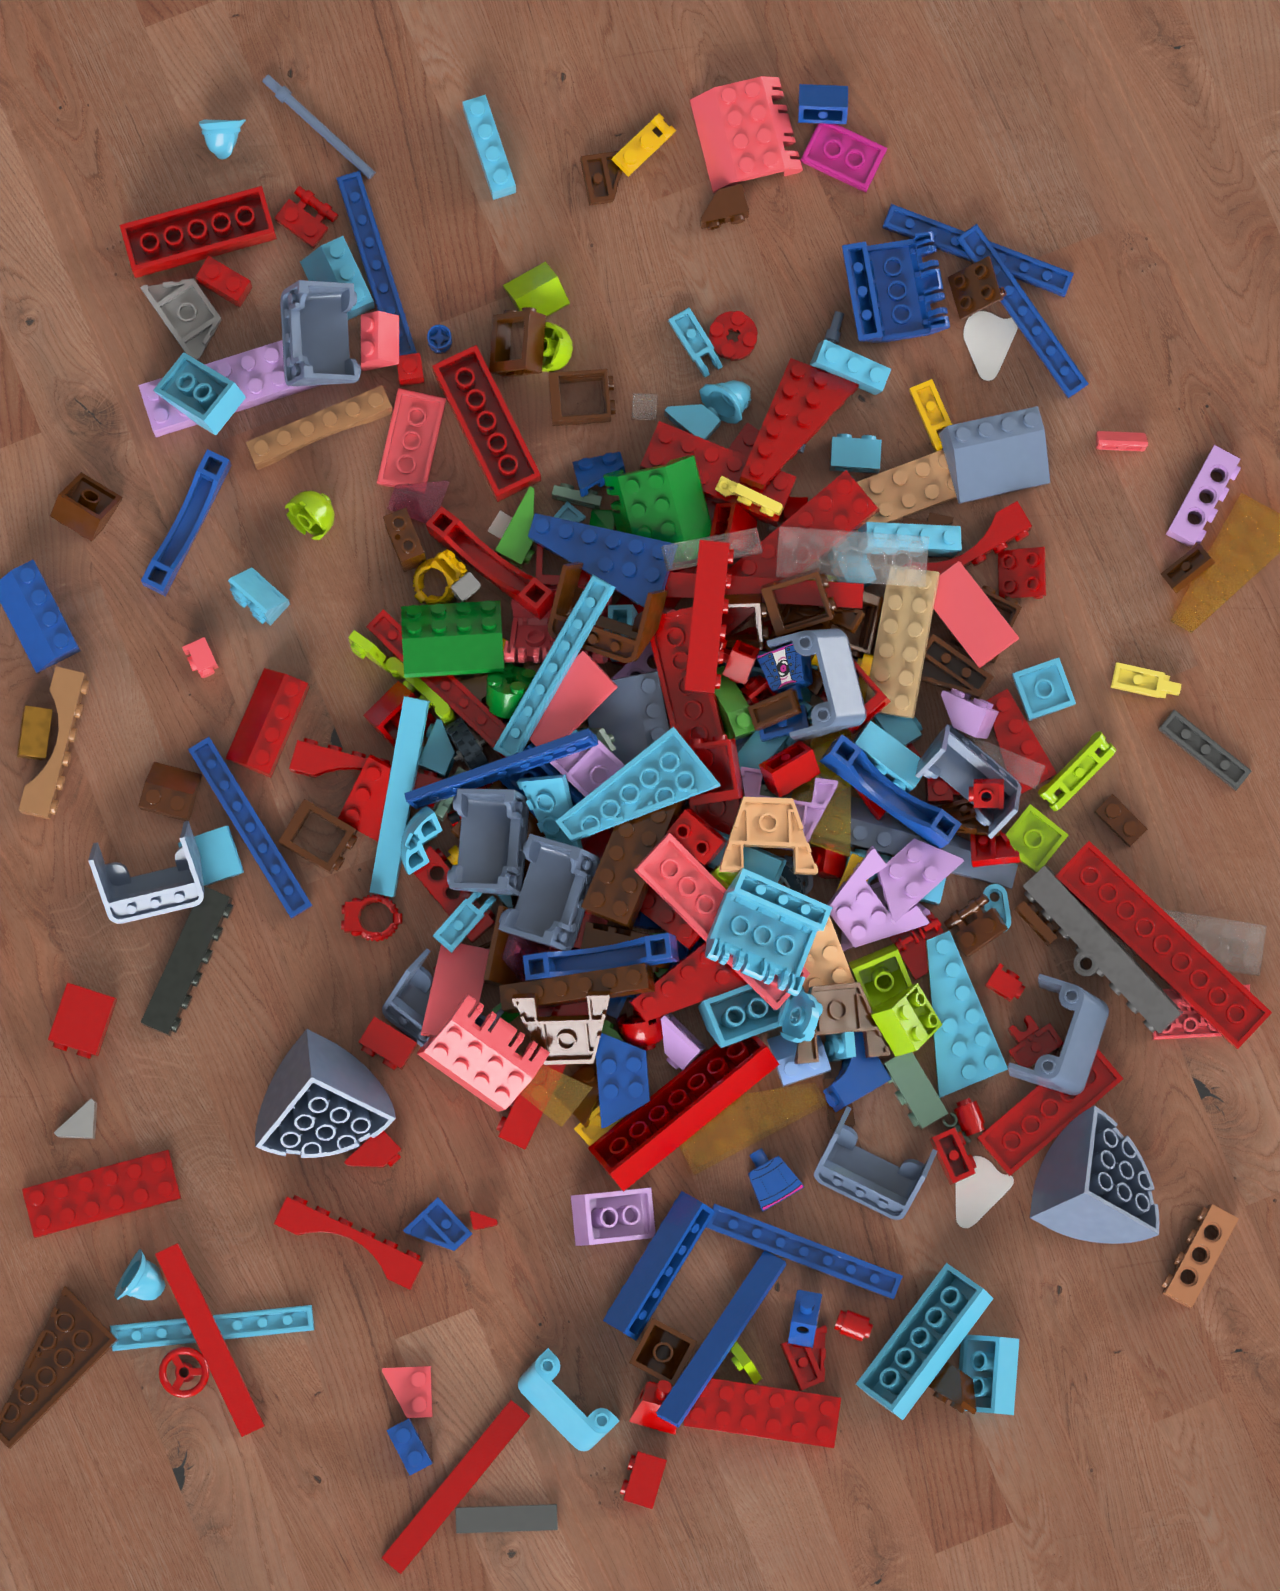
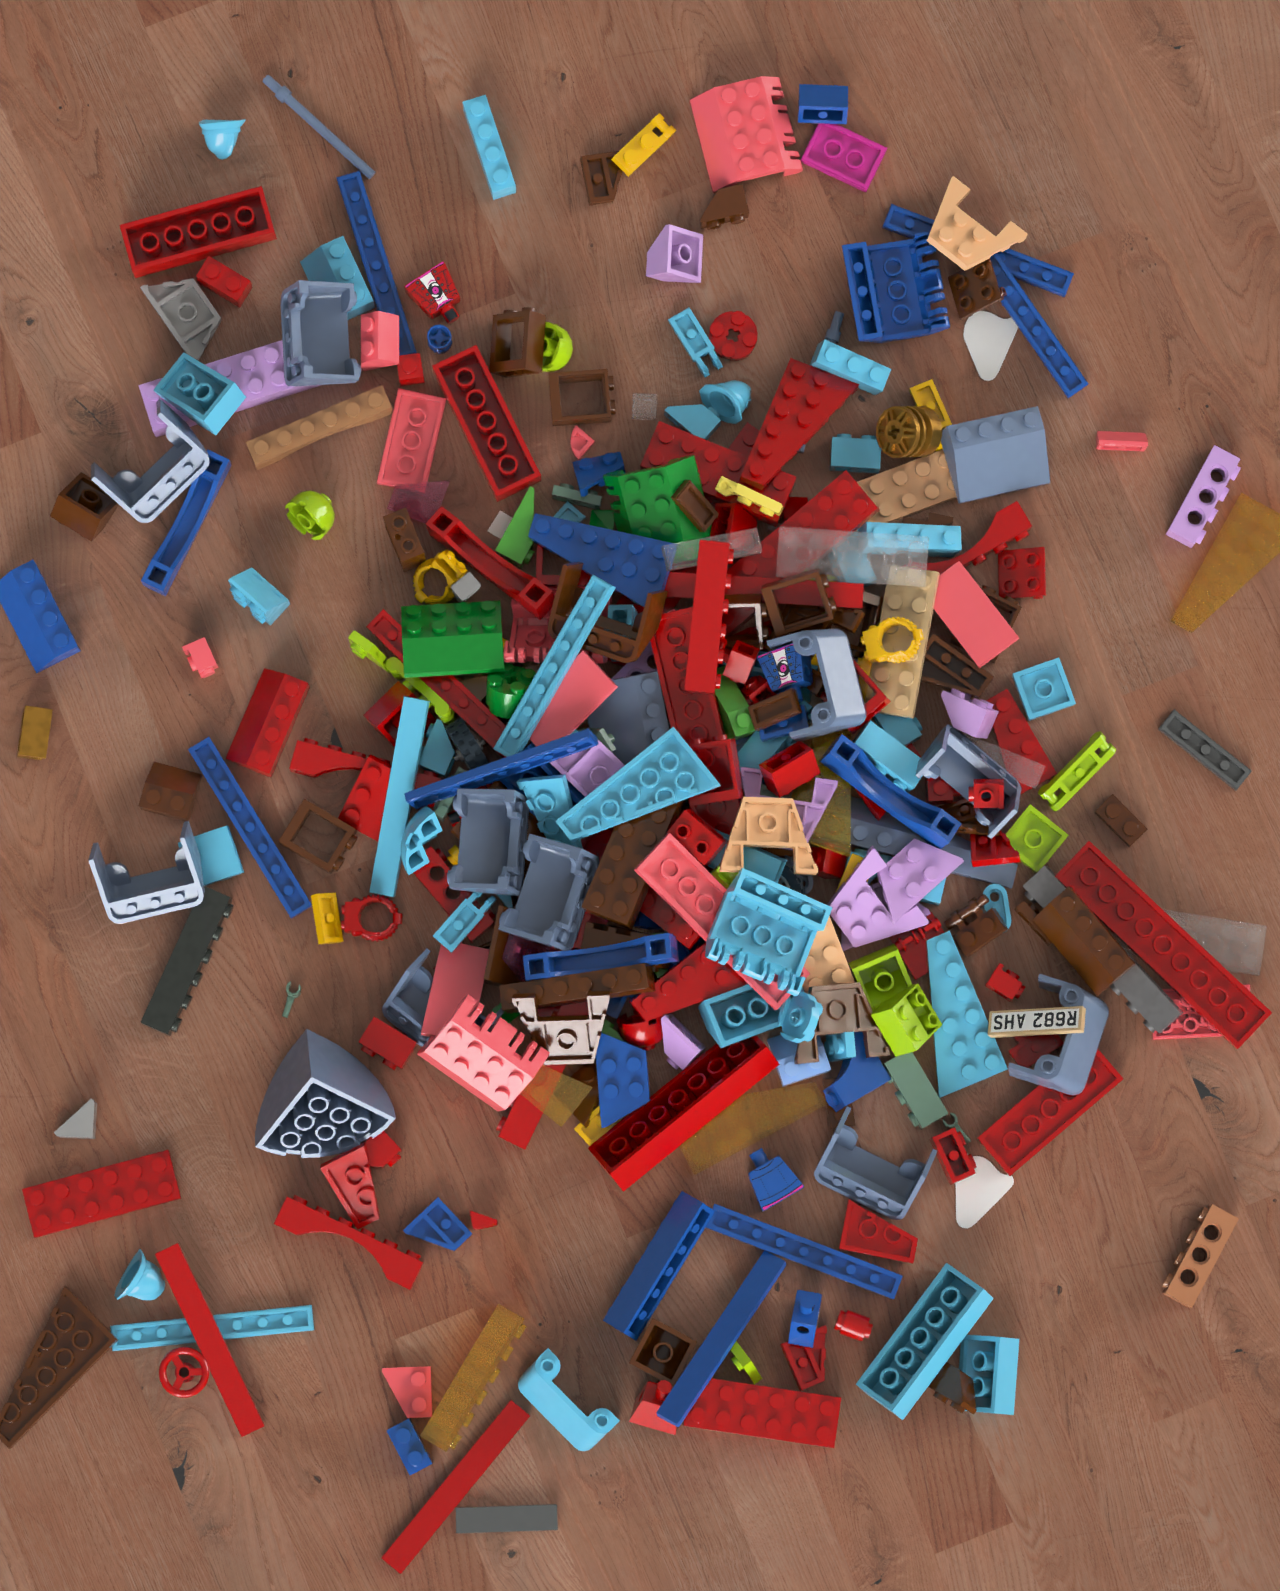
(41, 792): medium nougat arch -> none
(82, 1020): red brick -> none
(156, 489): none -> sand blue windscreen
(290, 999): none -> sand green hand
(303, 224): red plate -> none
(327, 918): none -> yellow plate
(353, 1184): none -> wing
(435, 293): none -> torso
(473, 1377): none -> clear yellow brick
(537, 289): lime slope -> none
(580, 442): none -> coral tile
(613, 1216): lavender slope -> none
(644, 1479): red brick -> none
(676, 256): none -> lavender slope
(694, 505): none -> reddish brown tile
(873, 641): none -> yellow piece
(873, 1236): none -> red wing
(908, 431): none -> pearl gold wheel
(964, 238): none -> light nougat wing
(969, 1116): red brick -> none
(1036, 1021): none -> tile
(1084, 941): none -> reddish brown slope
(1095, 1184): sand blue brick -> none
(1143, 681): light yellow hinge -> none
(1187, 568): reddish brown plate -> none

